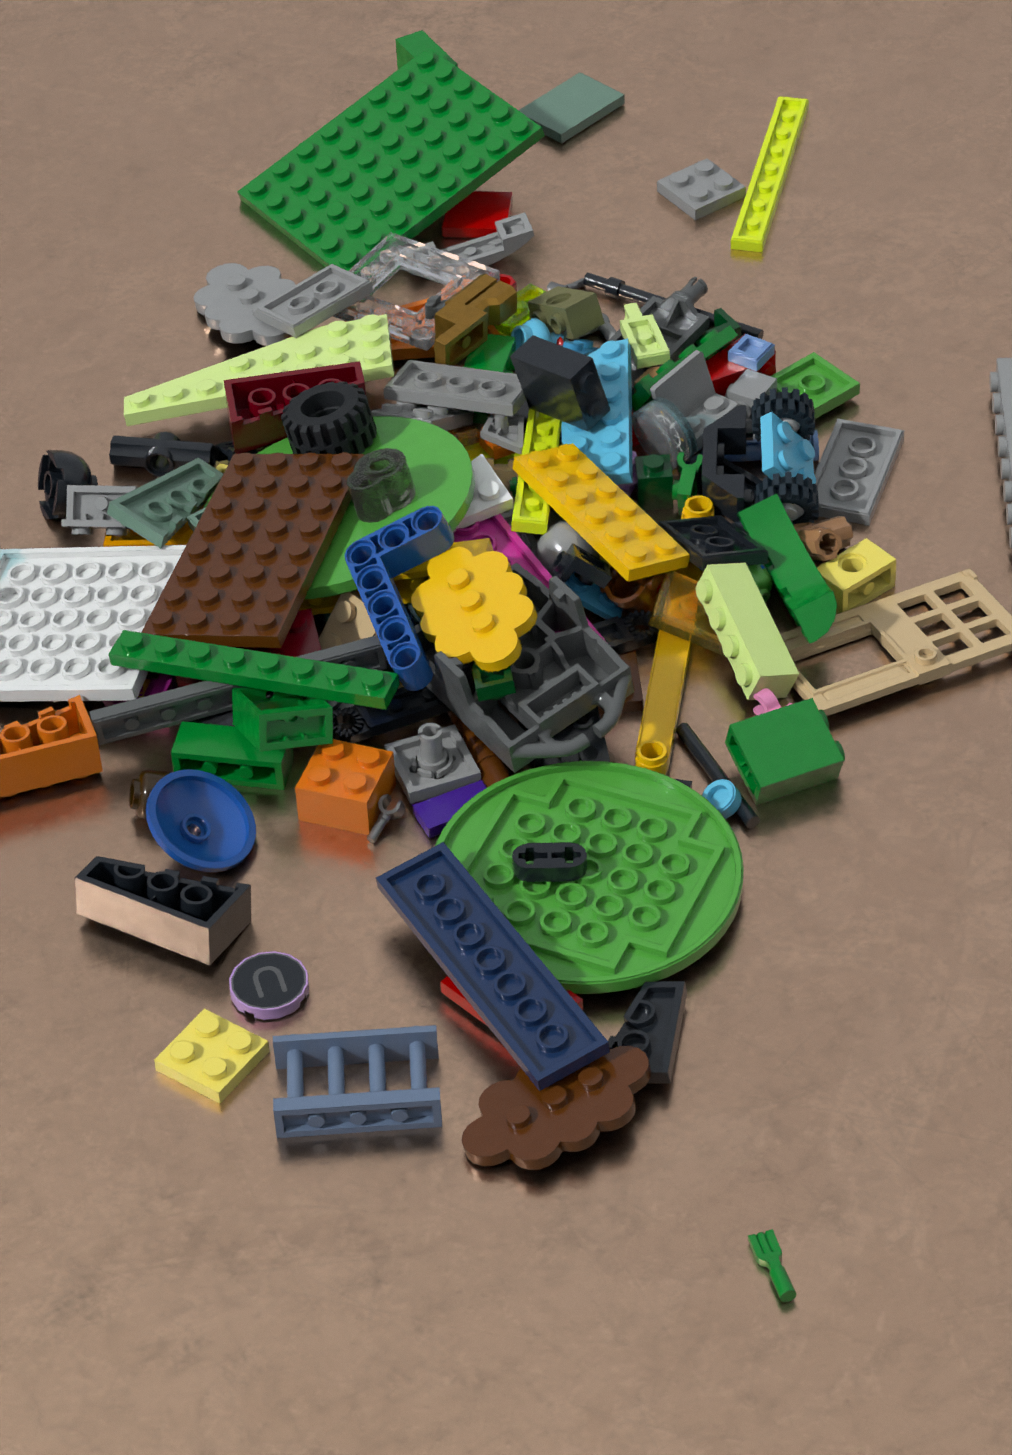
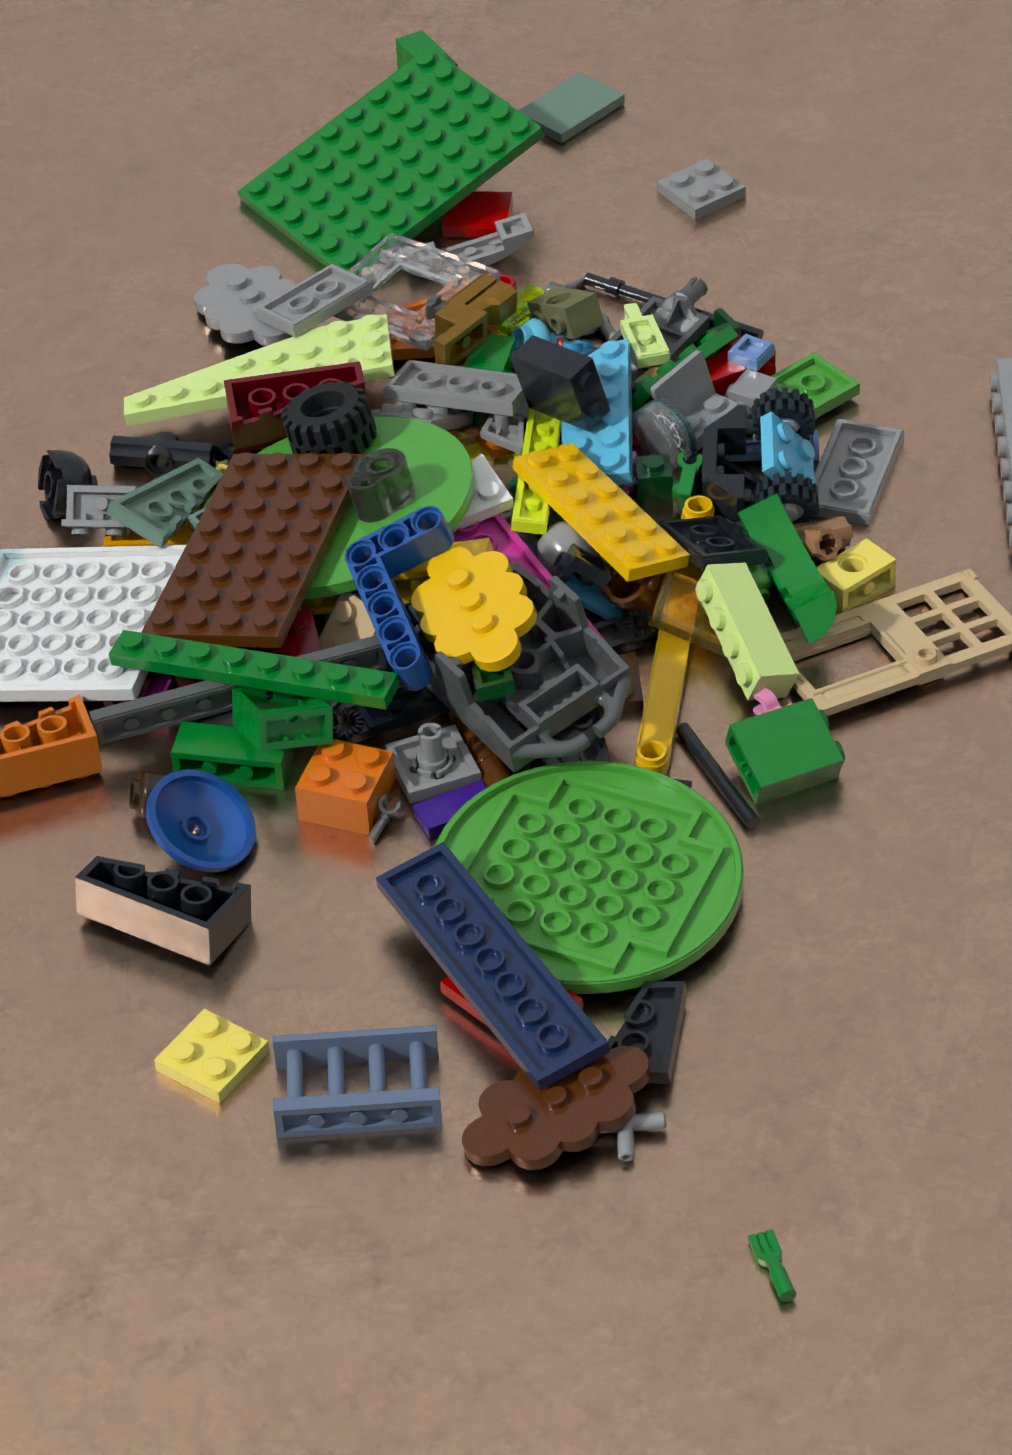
(269, 985): black tile -> none
(549, 862): black beam -> none
(639, 1122): none -> light grey piece
(723, 797): medium azure tile -> none
(769, 174): neon yellow tile -> none

